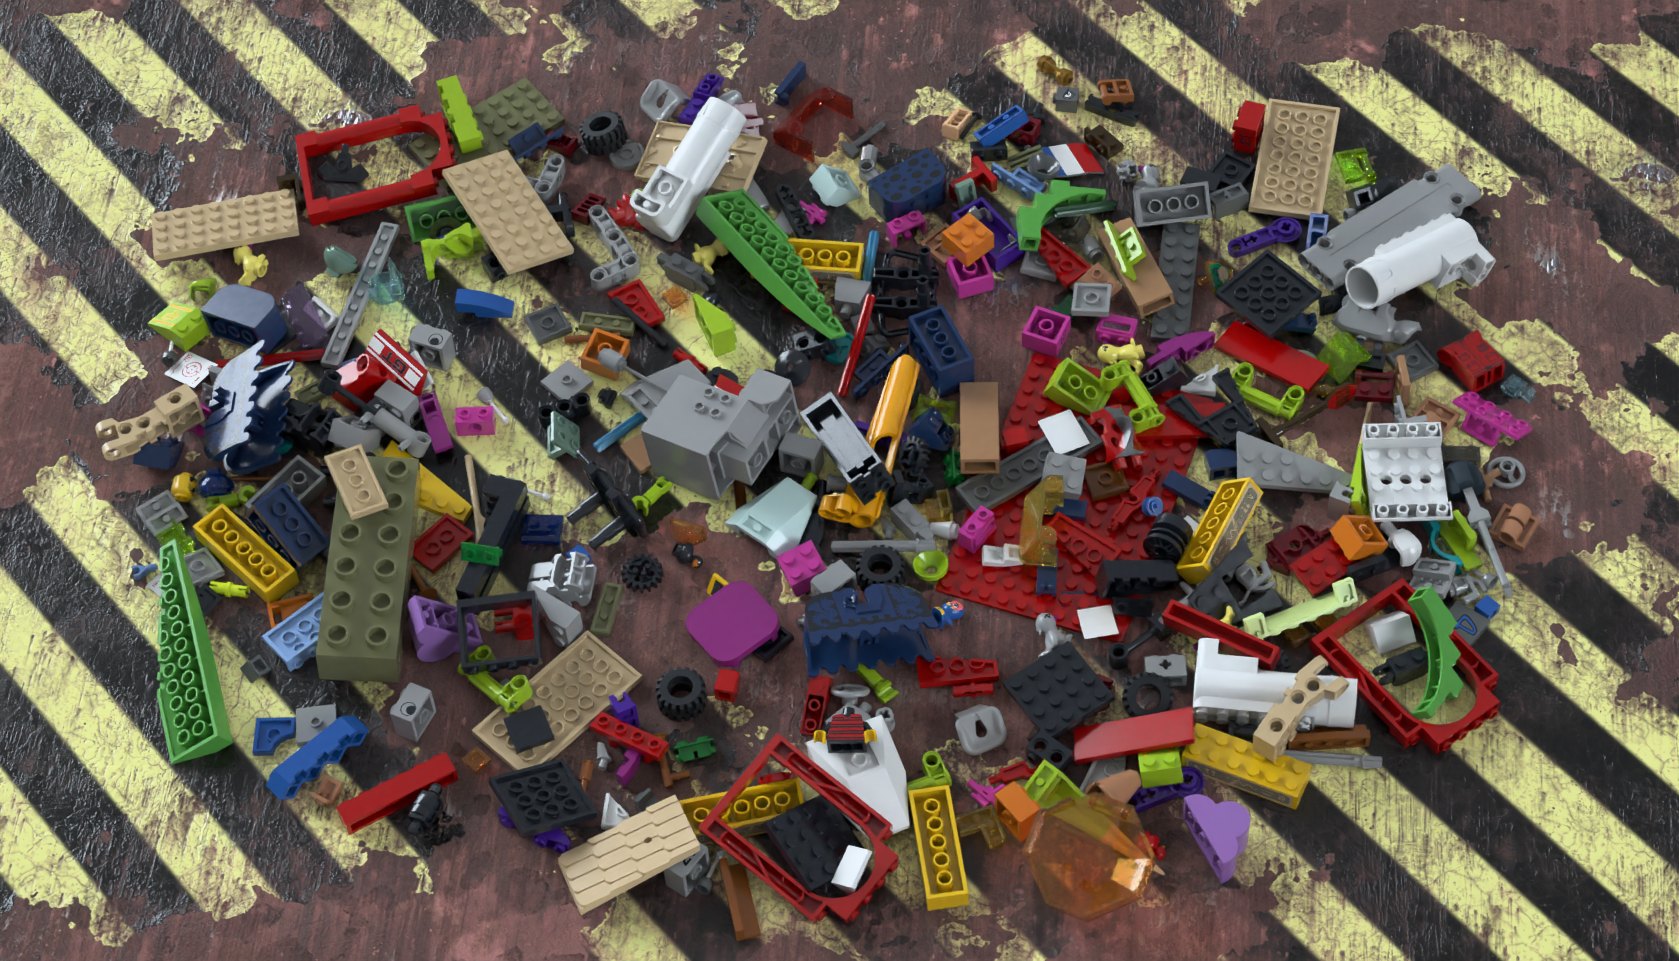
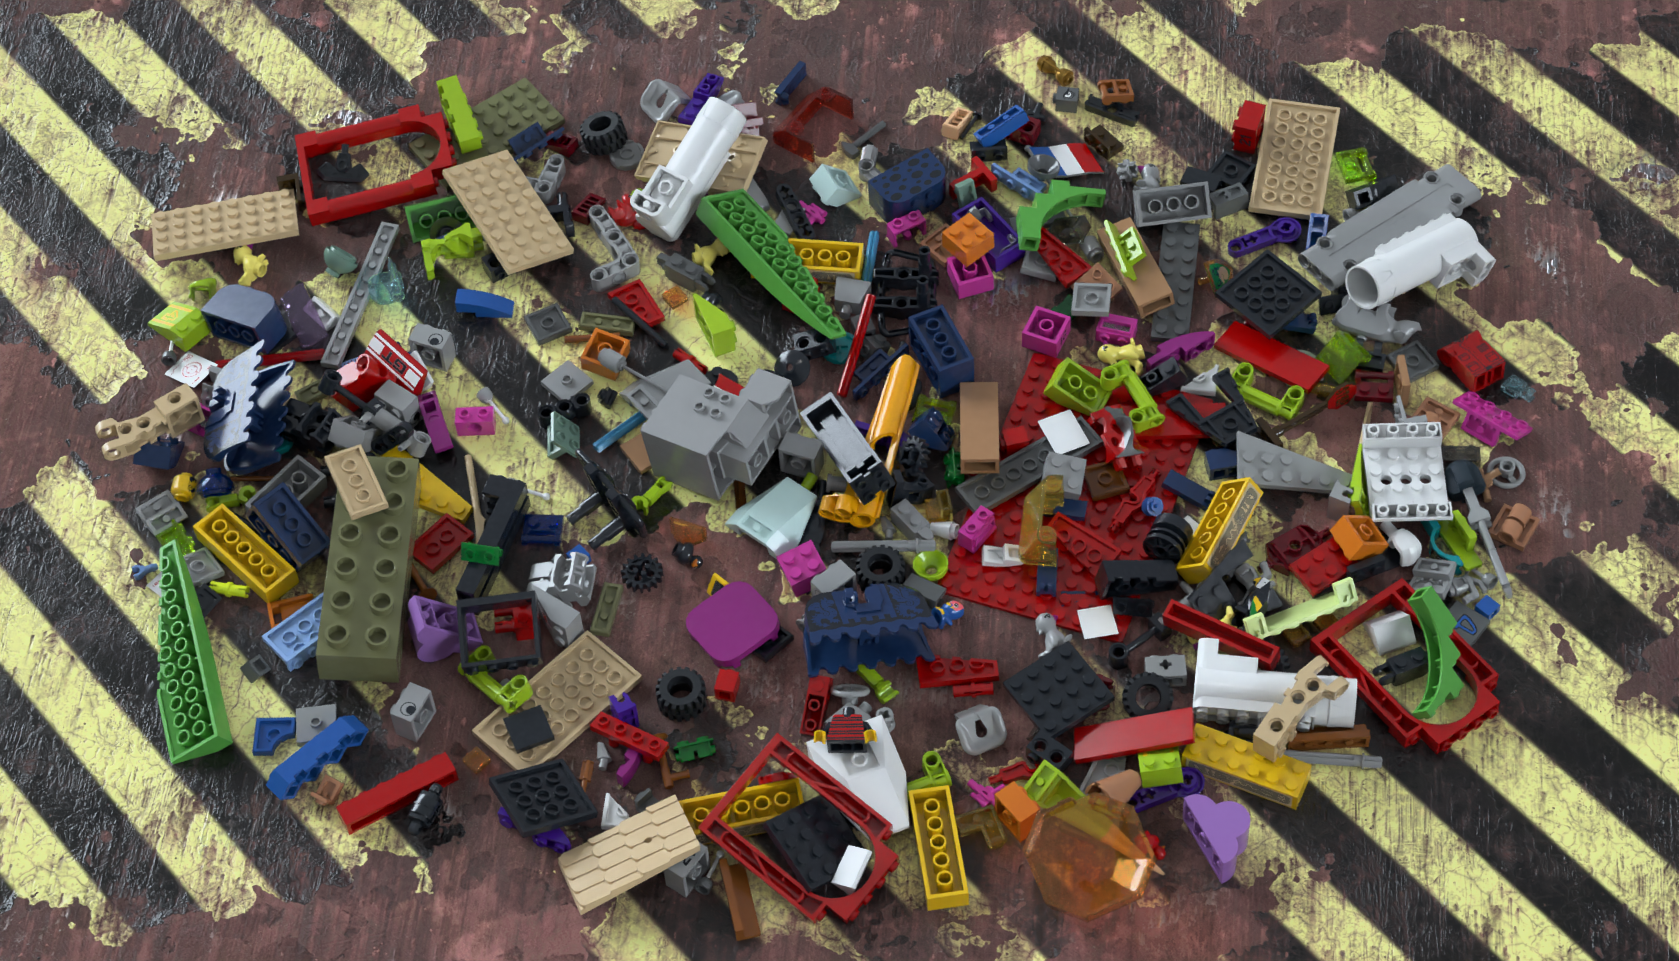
(394, 431): none -> black beam
(932, 592): none -> dark grey hinge
(1023, 157): olive tile -> none
(1082, 209): dark green axle -> none
(1255, 602): none -> black animal

